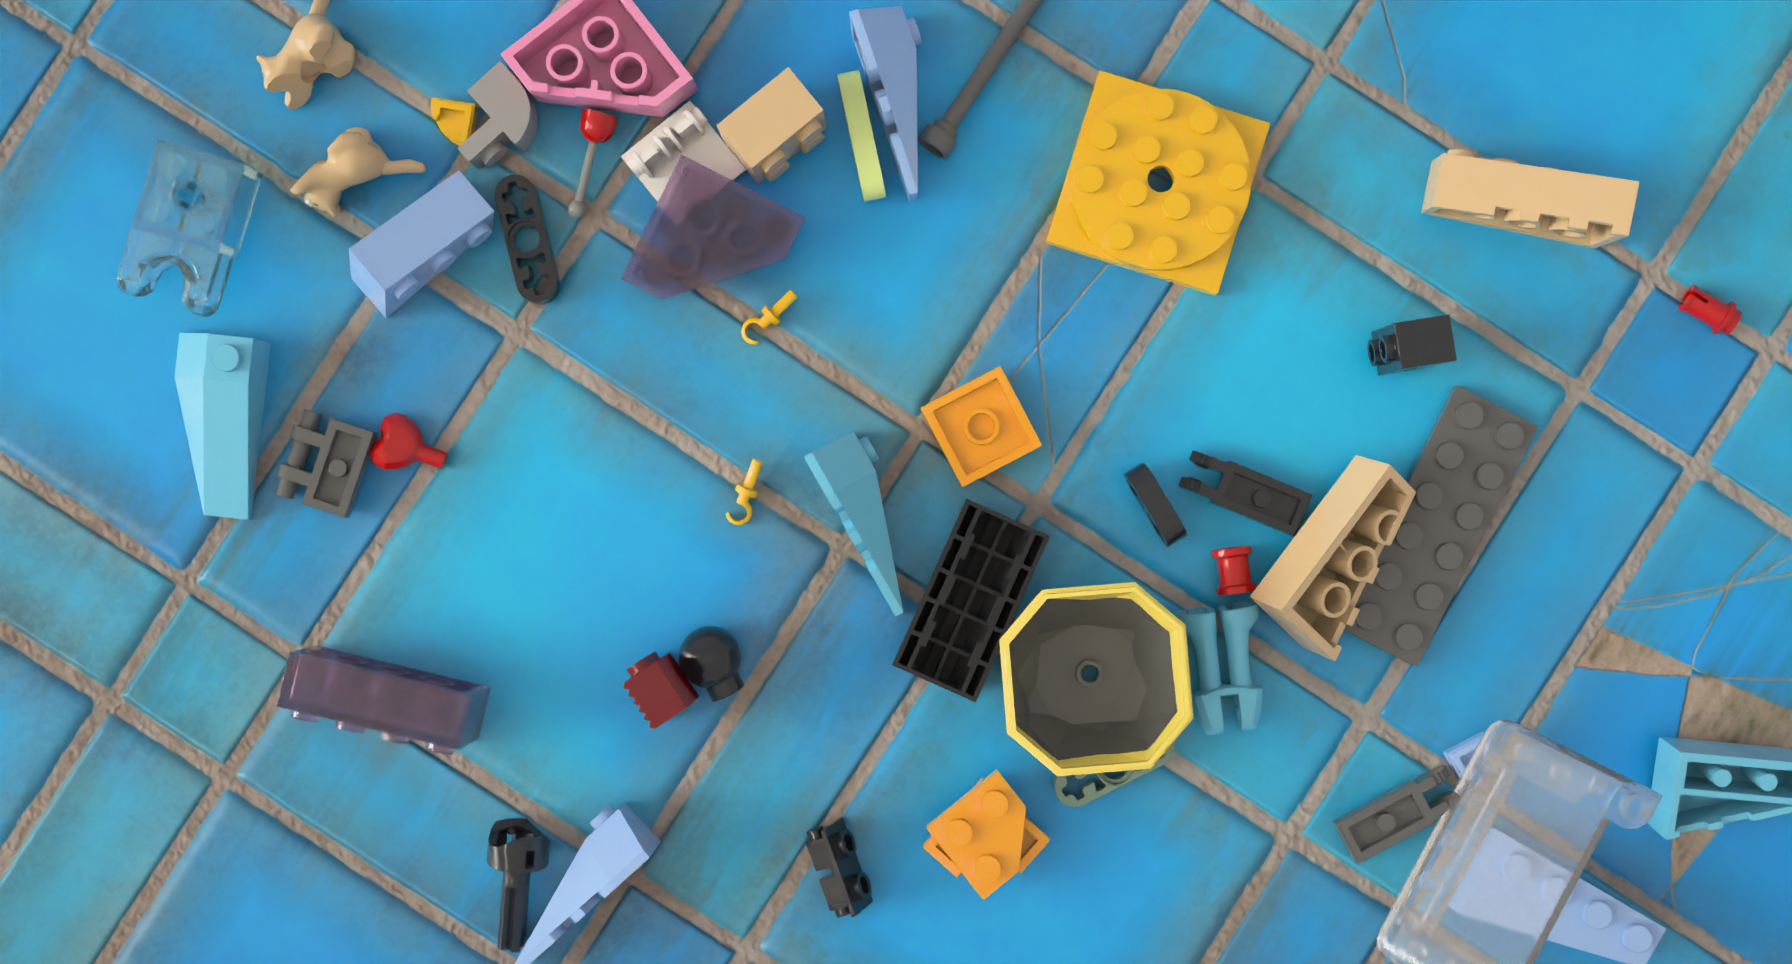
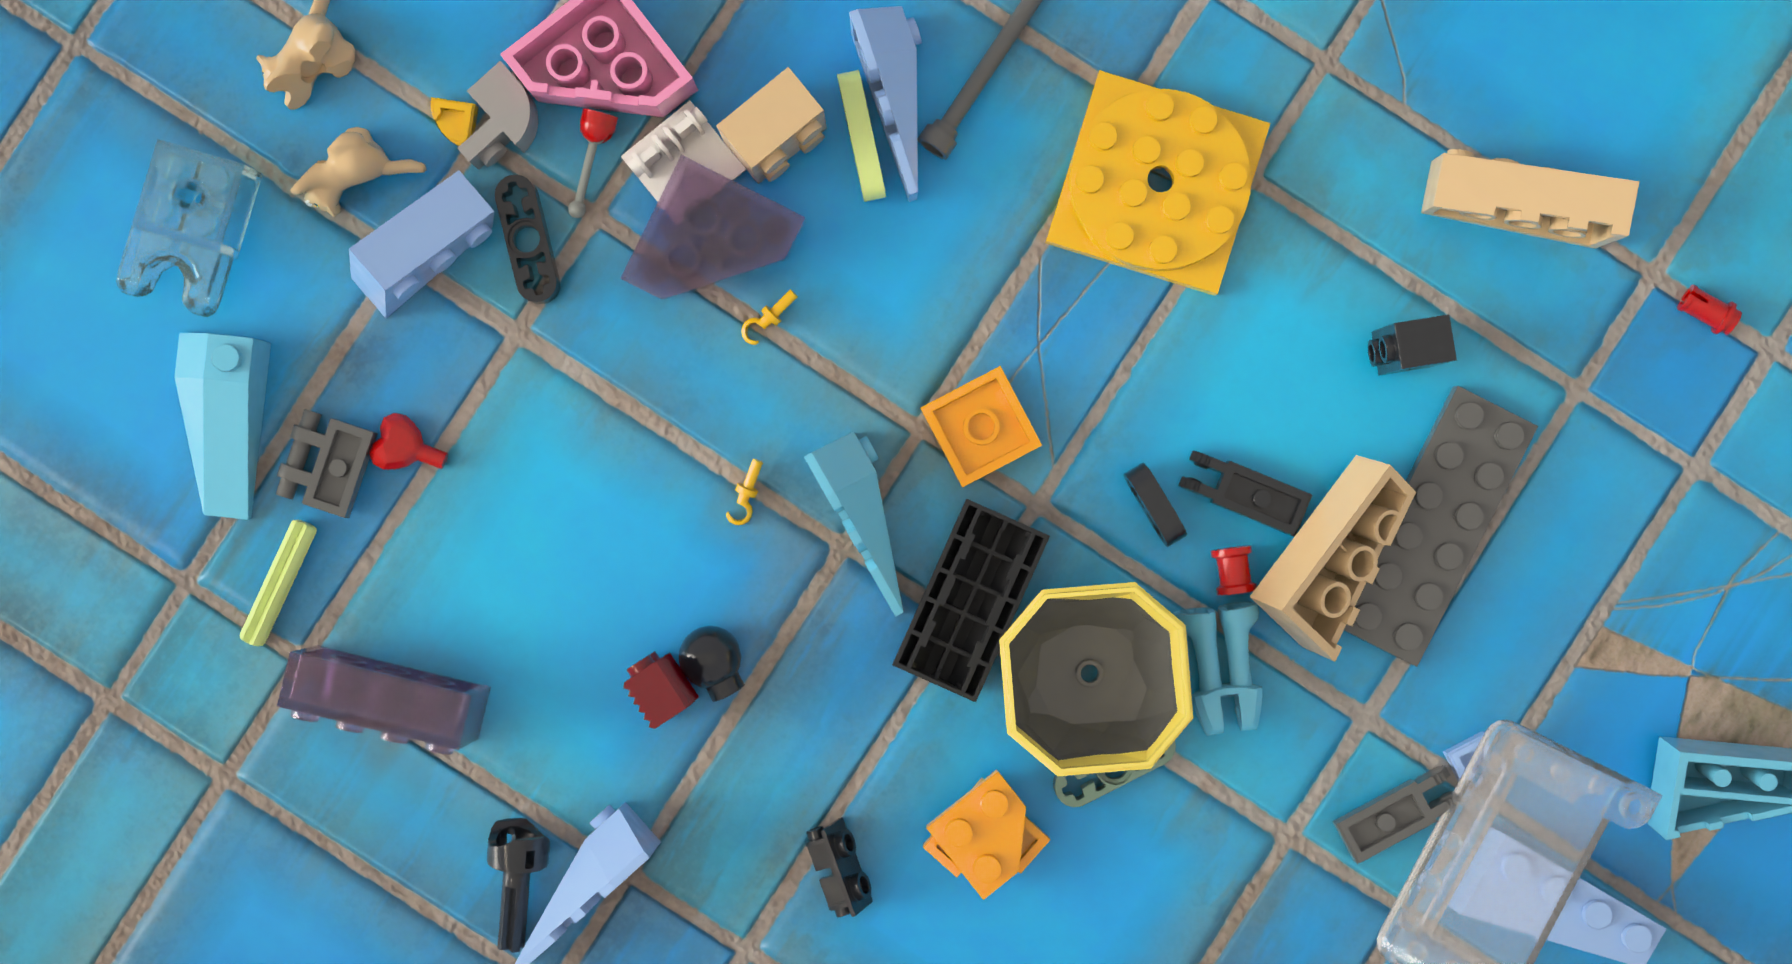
(278, 583): none -> yellowish green axle

